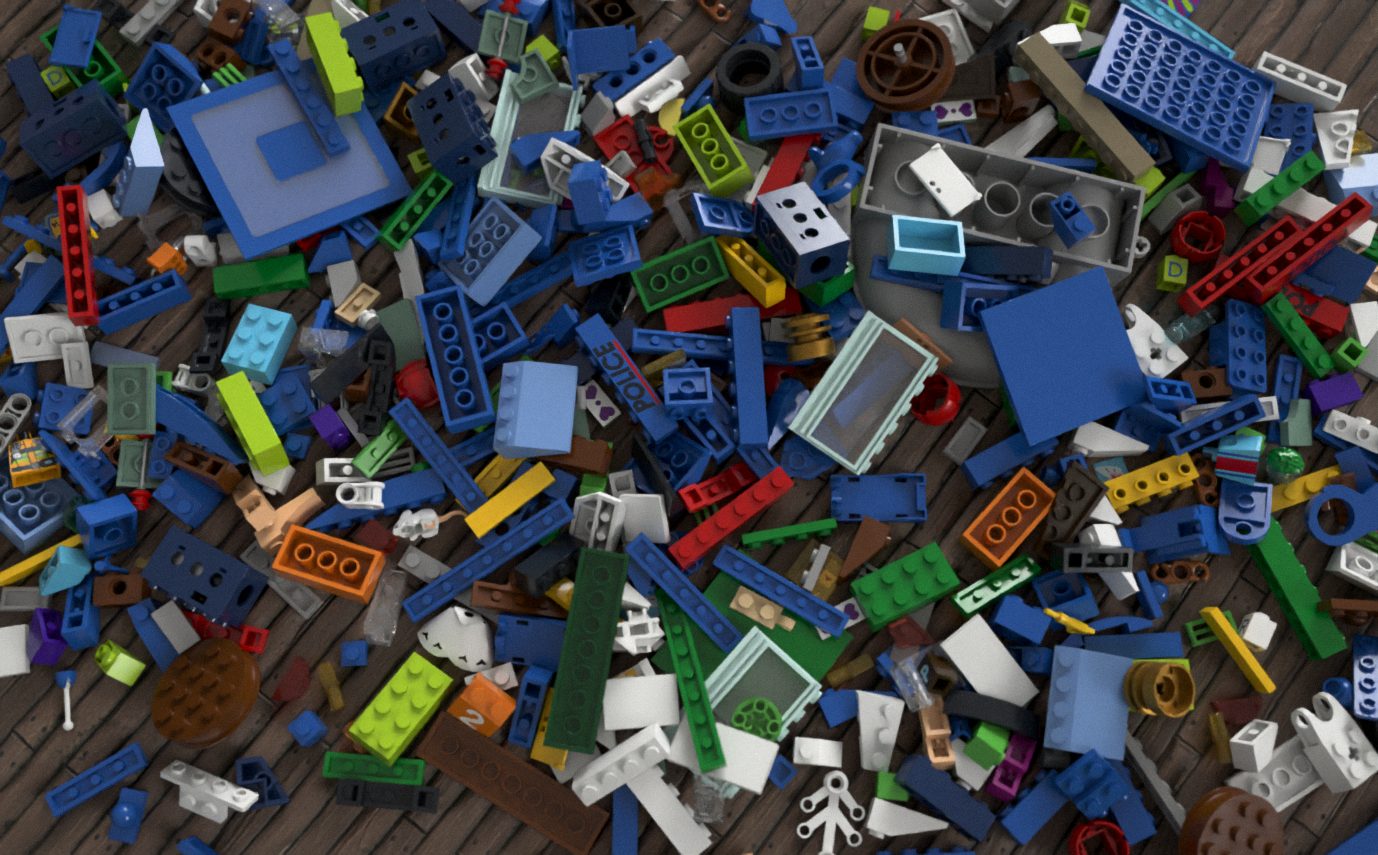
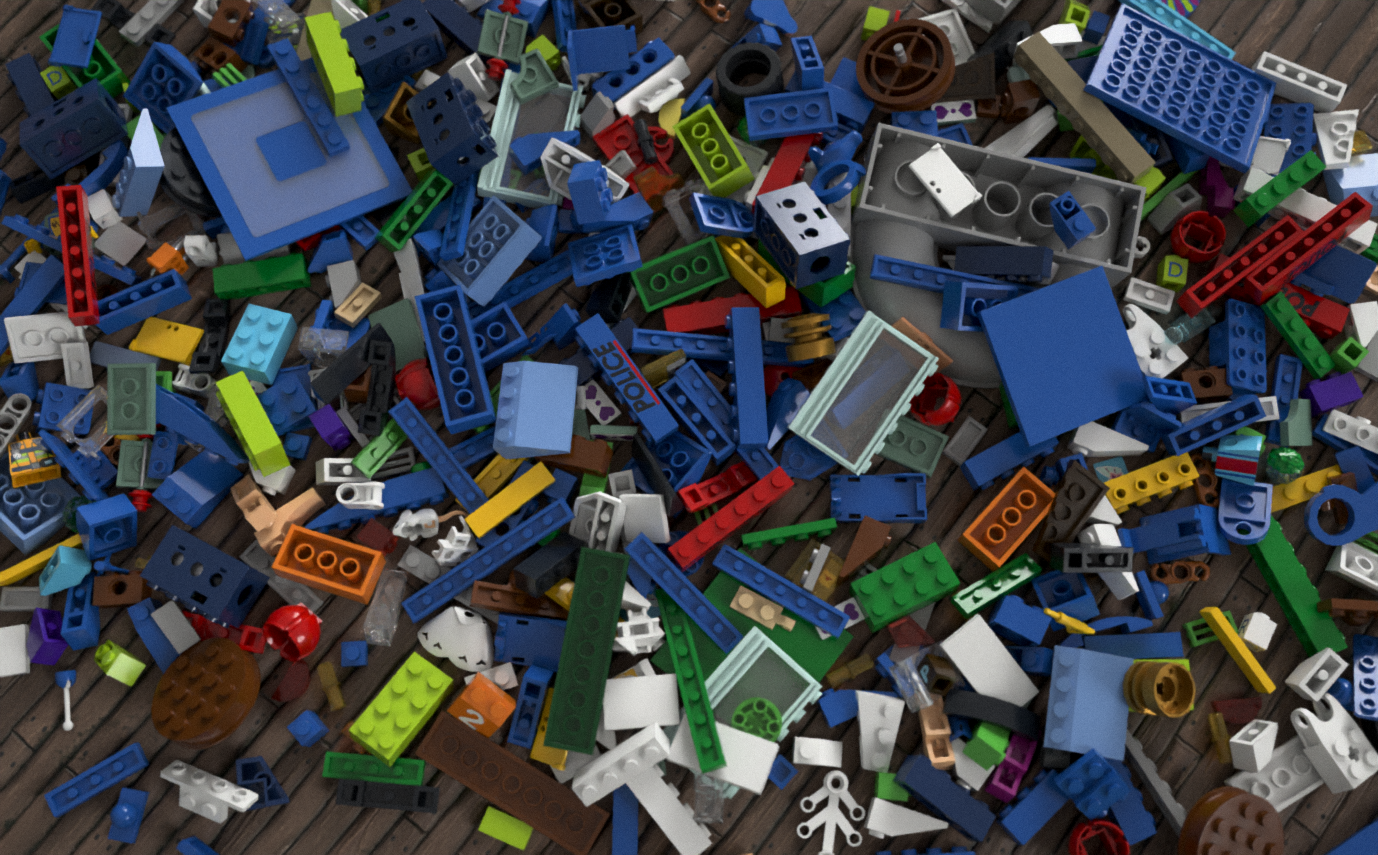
(120, 242): none -> white sticker
(171, 344): none -> yellow door
(205, 467): reddish brown slope -> none
(293, 631): none -> red piece
(367, 319): white plate -> none
(452, 551): none -> white piece
(506, 828): none -> lime tile
(612, 432): none -> sand green tile
(687, 393): blue plate -> none
(914, 446): none -> sand green tile
(925, 245): medium azure piece -> none
(1095, 27): none -> blue plate
(1149, 295): none -> white plate
(1316, 674): none -> white slope

